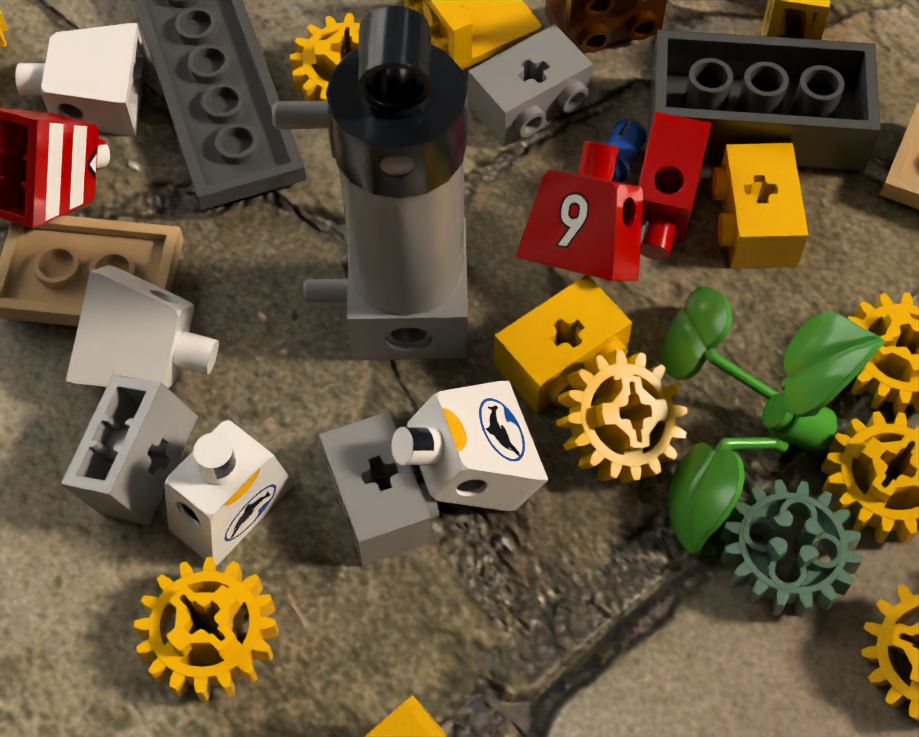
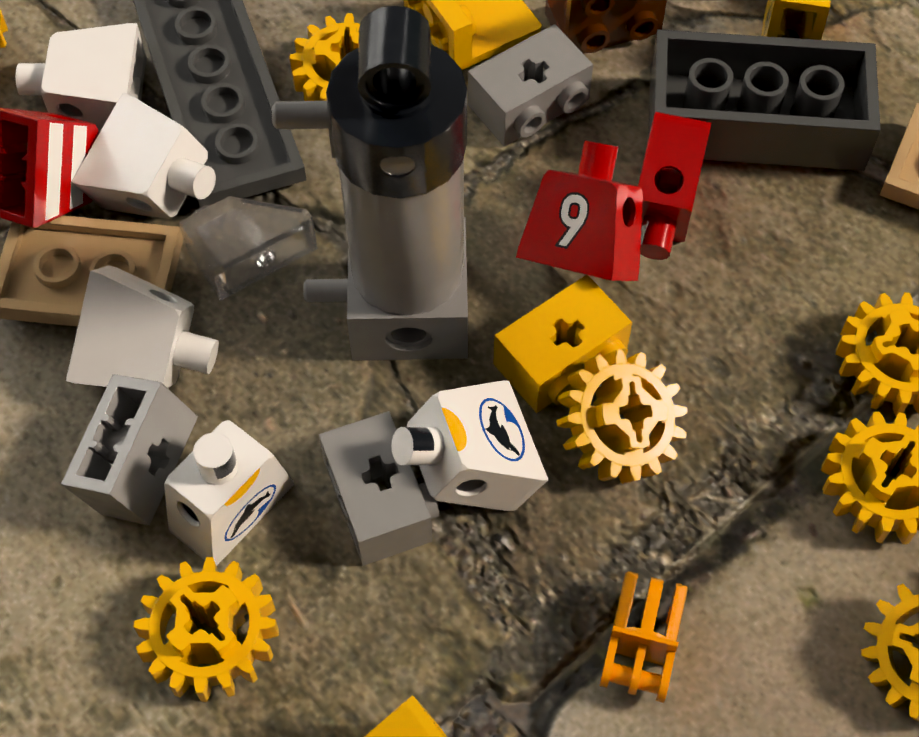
(144, 163): none -> white torso
(246, 241): none -> clear slope
(628, 146): blue pin -> none
(643, 642): none -> light orange arm
(760, 205): yellow brick -> none
(808, 576): sand green gear -> none
(818, 366): bright green plant -> none

